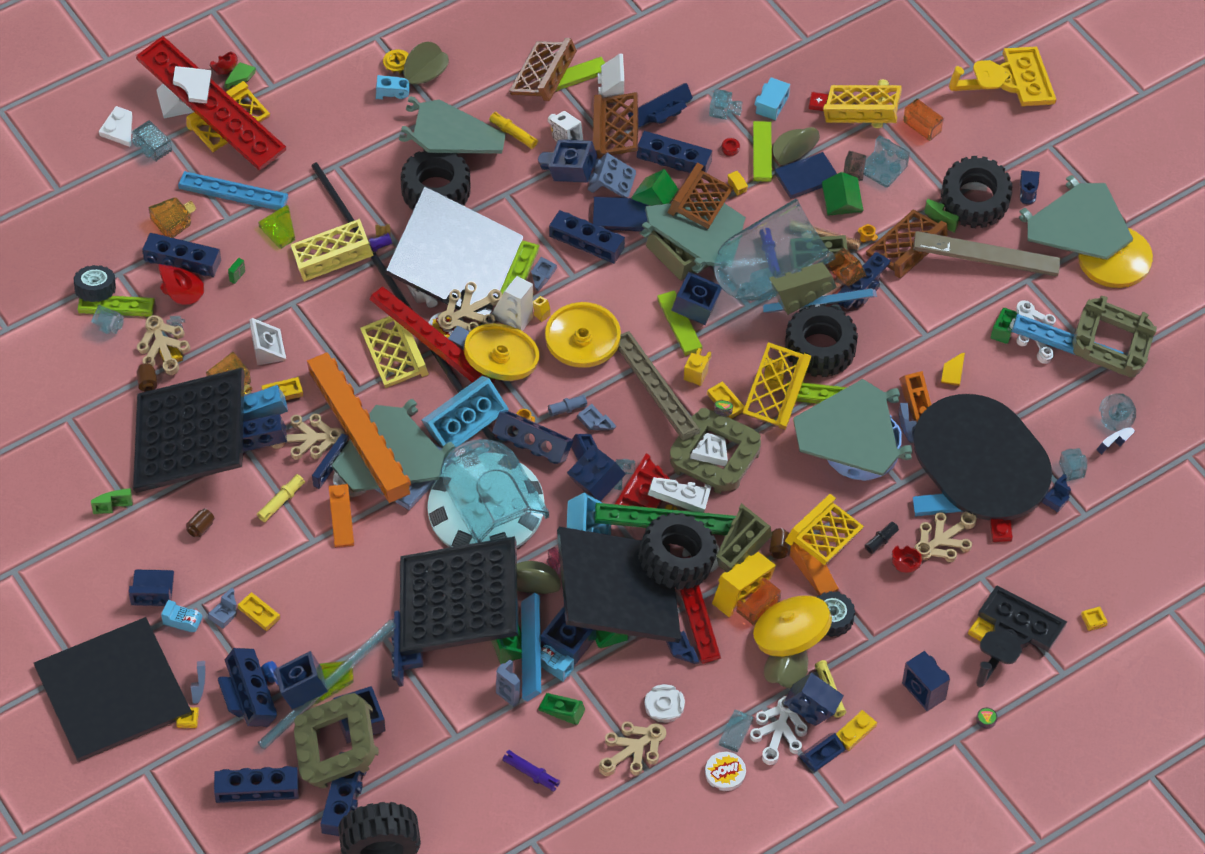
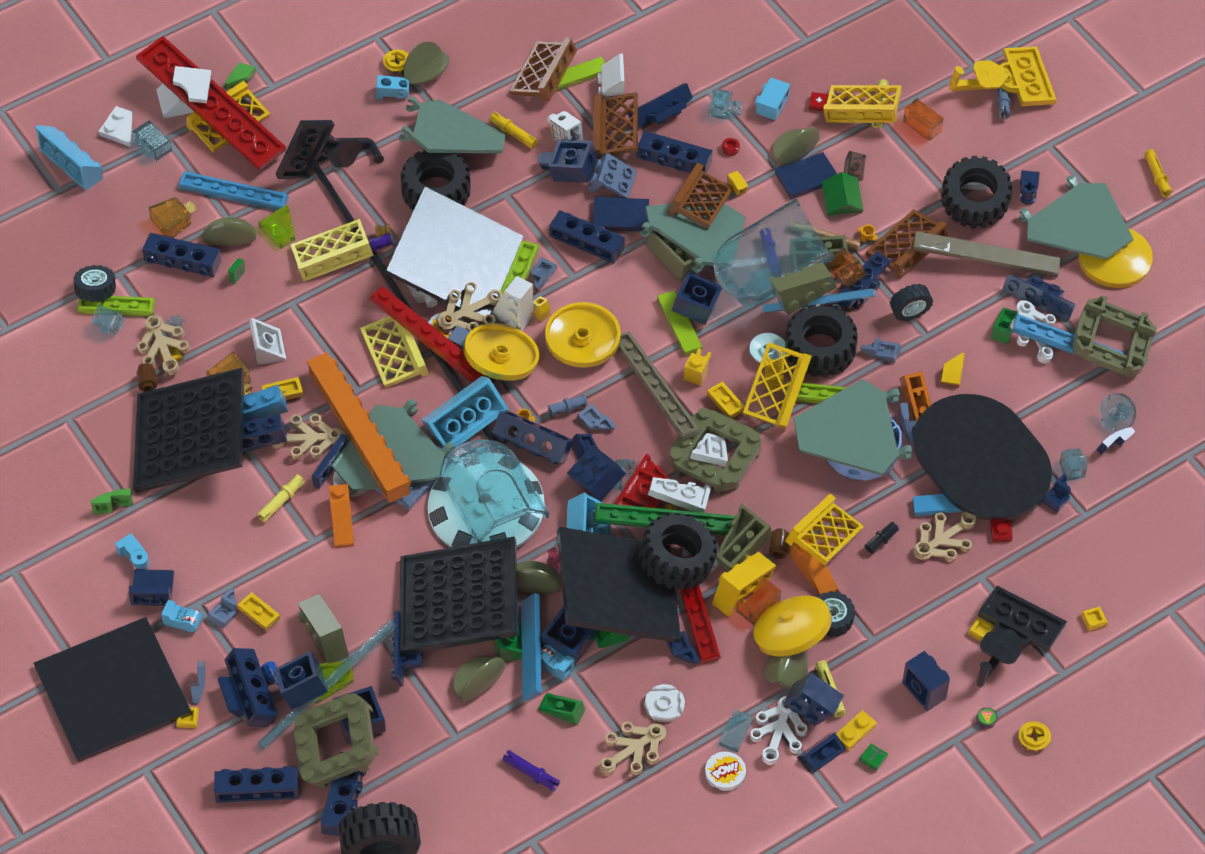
(68, 156): none -> medium azure slope
(134, 551): none -> medium azure leg
(180, 284): red hat -> none
(200, 523): reddish brown brick -> none
(225, 64): red hair -> none
(228, 232): none -> olive piece
(315, 145): none -> black plate
(323, 628): none -> olive wedge
(477, 676): none -> olive piece
(507, 683): sand blue bracket -> none
(656, 189): green slope -> none
(723, 408): tile -> none
(759, 344): none -> light aqua dish
(762, 151): lime tile -> none
(873, 757): none -> green tile
(882, 350): none -> sand blue slope
(886, 162): clear light blue bracket -> none
(906, 559): red hair -> none
(911, 302): none -> black wheel
(936, 212): bright green slope -> none
(1003, 103): none -> sand blue pin
(1040, 294): none -> dark blue bracket
(1041, 732): none -> yellow gear
(1160, 177): none -> yellow pin

